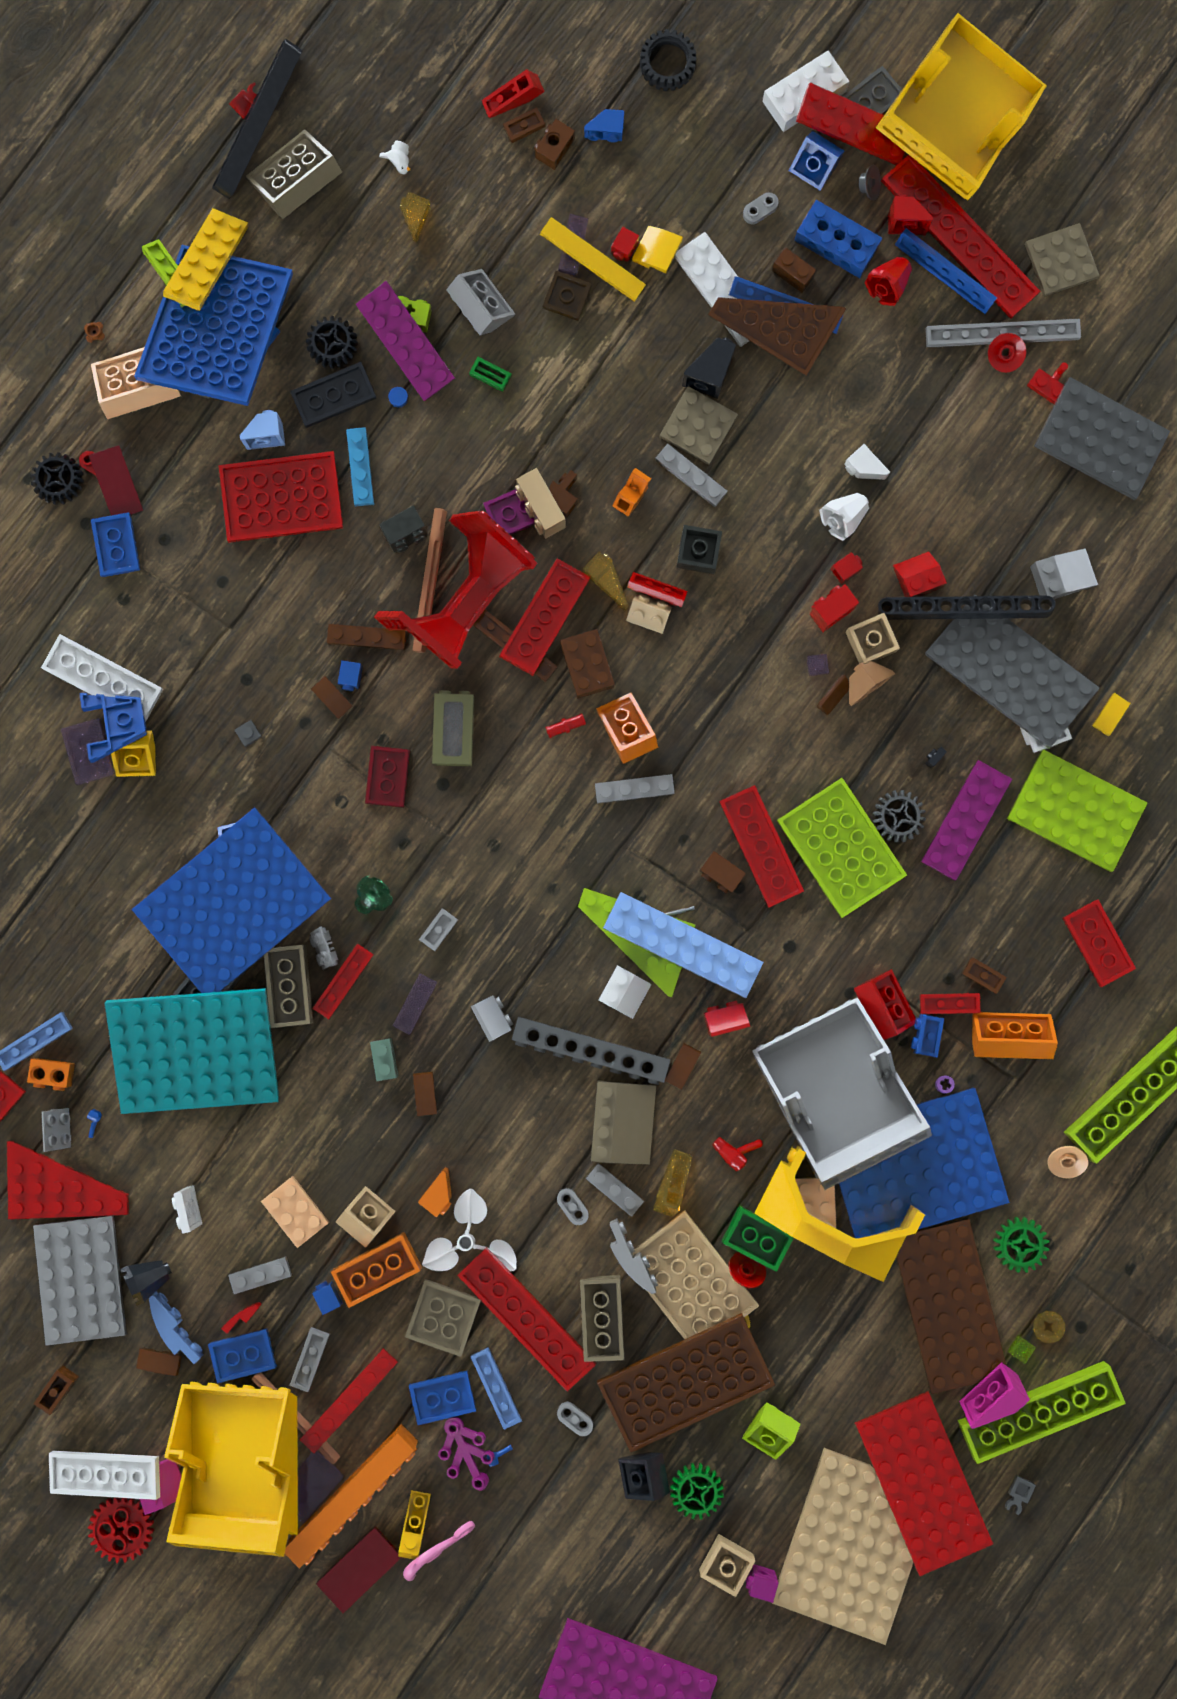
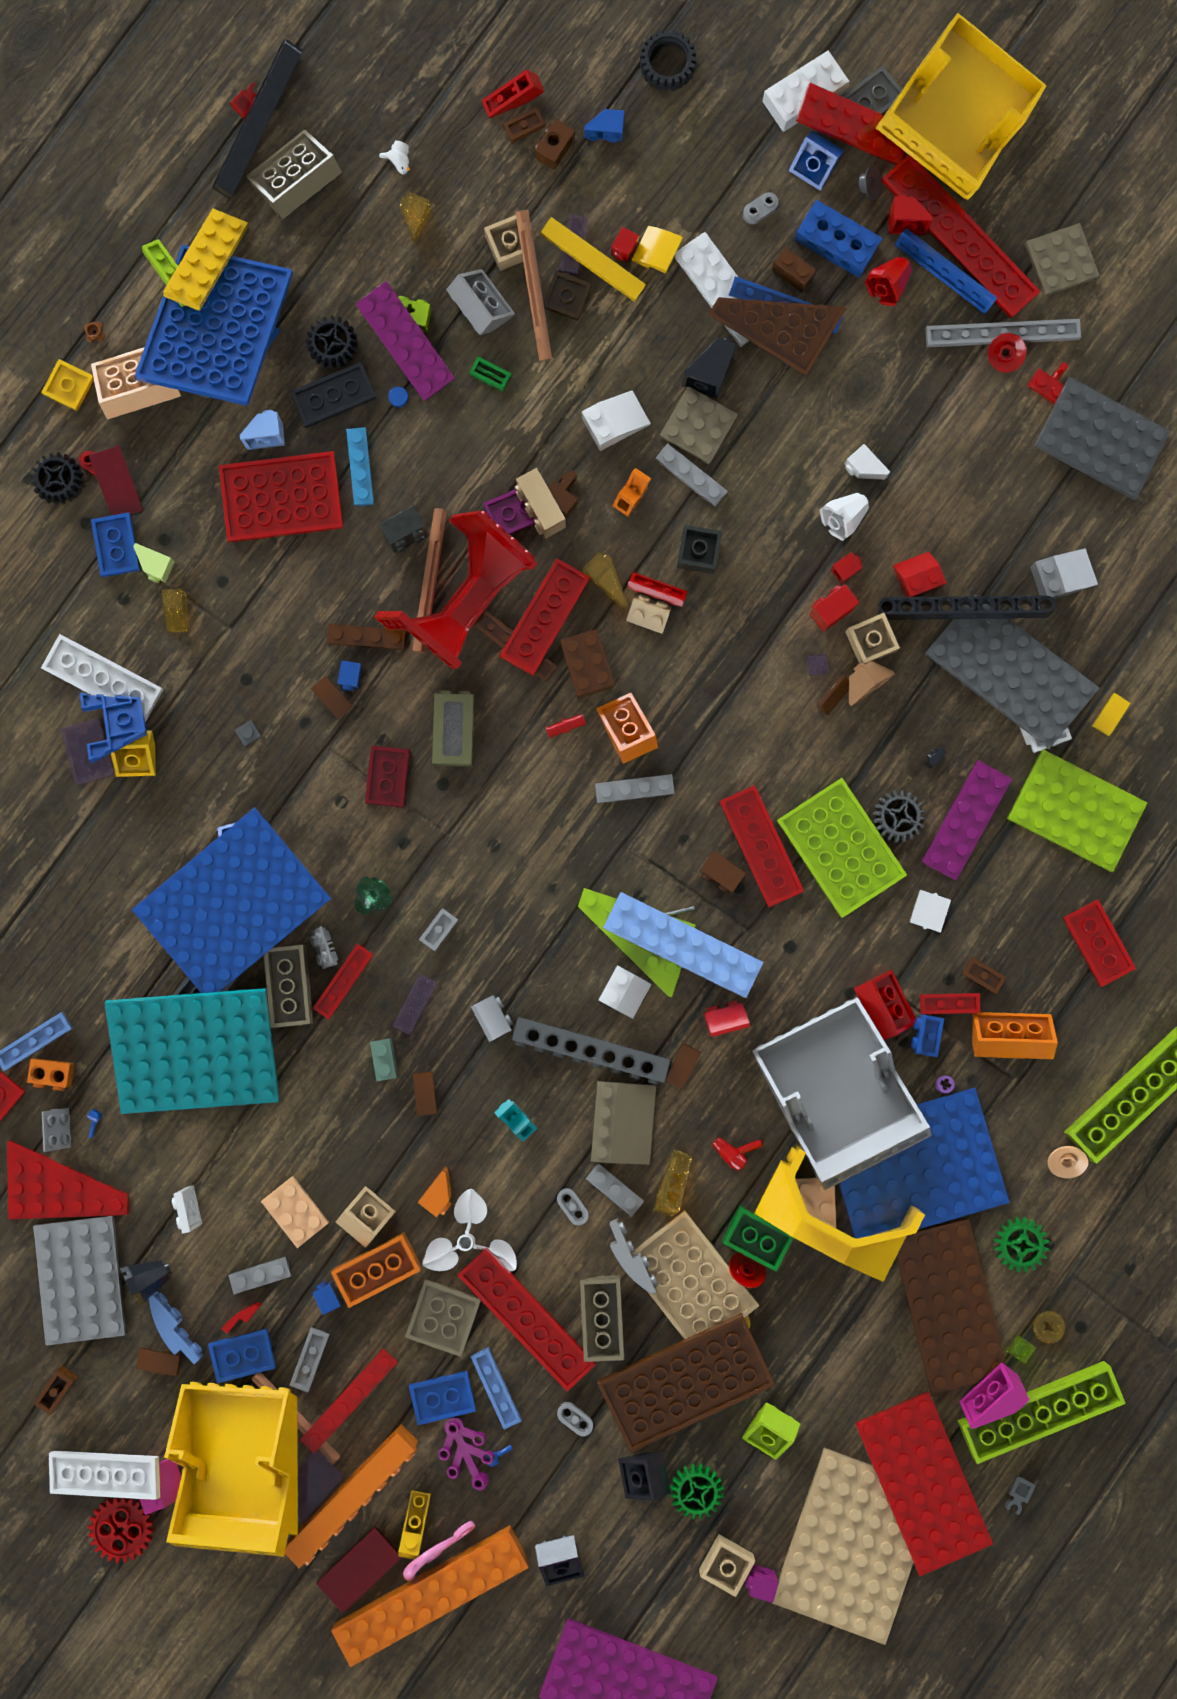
(68, 385): none -> yellow plate
(154, 564): none -> yellowish green slope
(175, 609): none -> clear yellow slope
(430, 1596): none -> orange brick
(505, 242): none -> tan brick
(516, 1119): none -> teal brick
(533, 285): none -> nougat piece
(559, 1560): none -> slope
(614, 419): none -> white slope
(930, 911): none -> white piece

